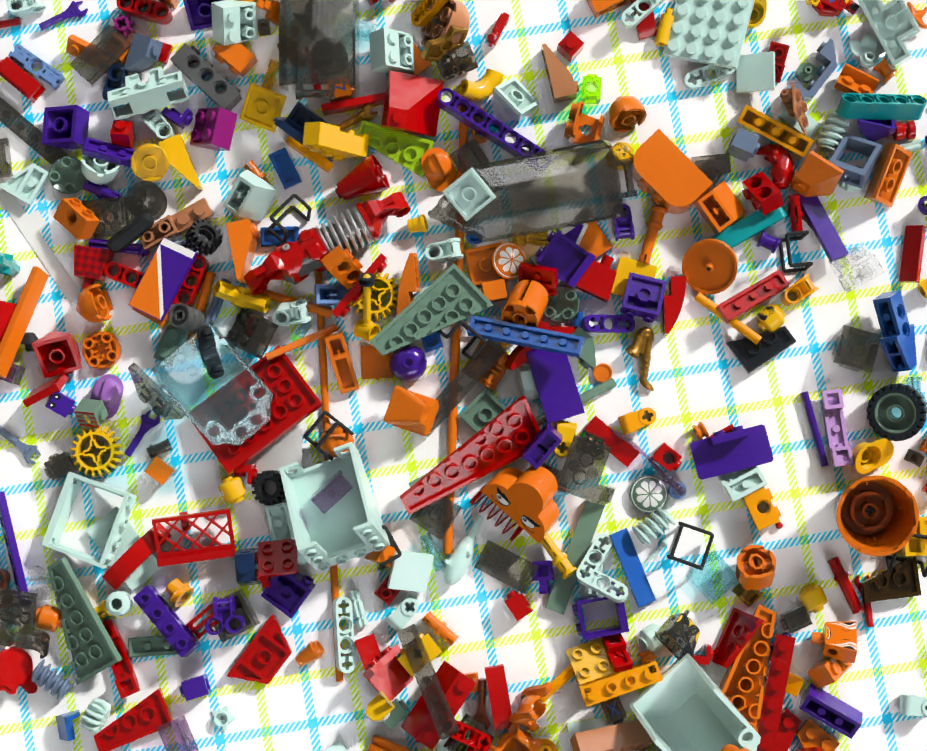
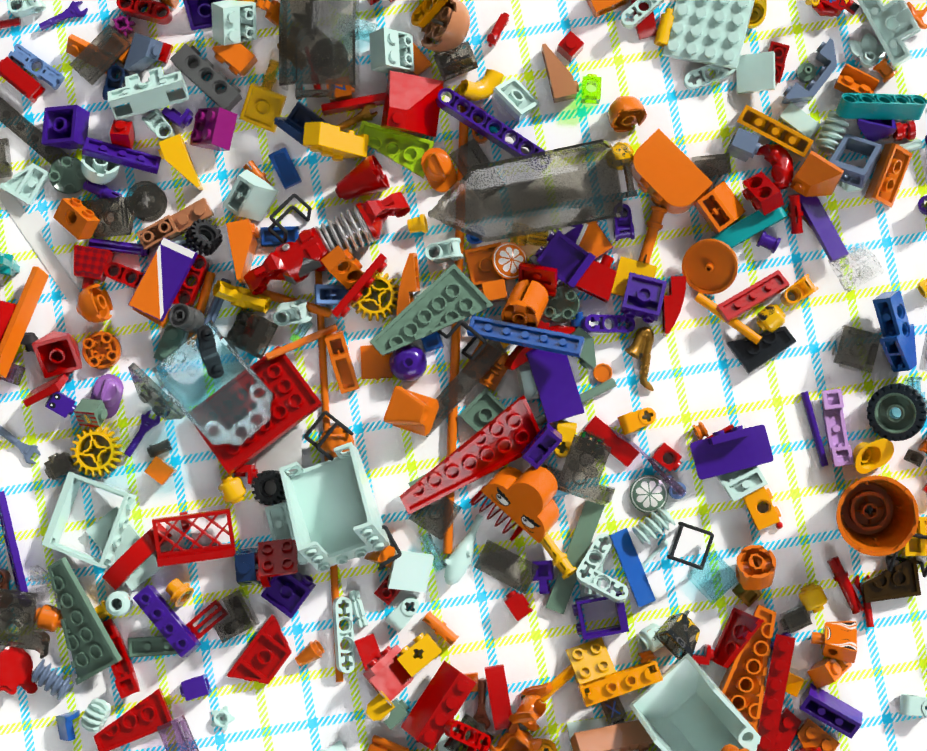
(130, 232): black piece -> none
(150, 162): yellow tile -> none
(224, 616): dark purple piece -> none
(264, 27): clear smoke piece -> none
(314, 157): light orange beam -> none
(331, 492): panel -> none
(365, 327): yellow piece -> none
(428, 682): clear smoke tile -> none
(437, 48): pearl gold tile -> none
(469, 194): light aqua tile -> none
(578, 120): orange piece -> none
(616, 652): red slope -> none
(787, 239): black piece -> none
(795, 106): nougat hinge -> none
(912, 253): red tile -> none

